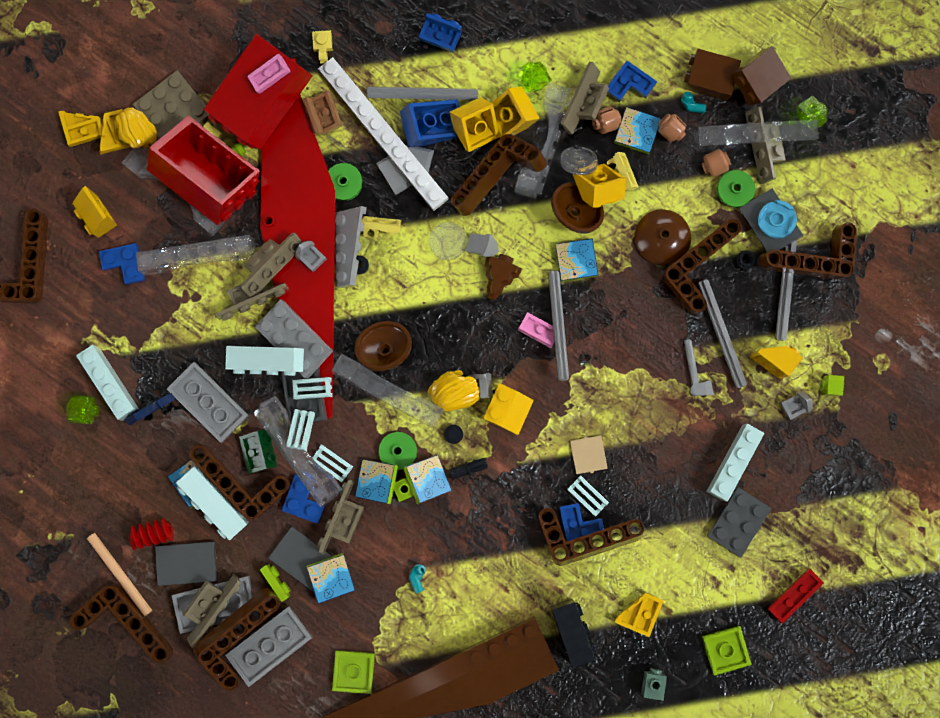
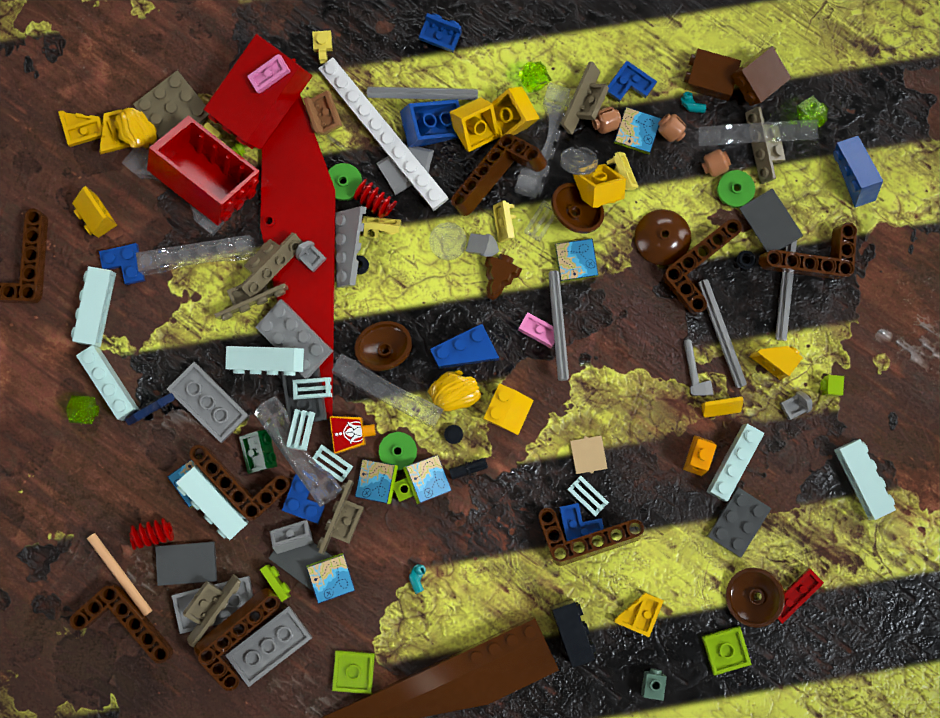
(93, 307): none -> light aqua brick
(291, 537): none -> light grey slope
(349, 433): none -> torso
(373, 199): none -> red piece
(466, 348): none -> blue wedge
(485, 384): light grey tile -> none
(503, 221): none -> light yellow plate
(533, 234): none -> clear tile
(700, 456): none -> light orange torso
(722, 407): none -> yellow slope
(744, 603): none -> reddish brown dish
(777, 219): medium azure tile -> none
(858, 171): none -> wedge
(865, 479): none -> light aqua brick

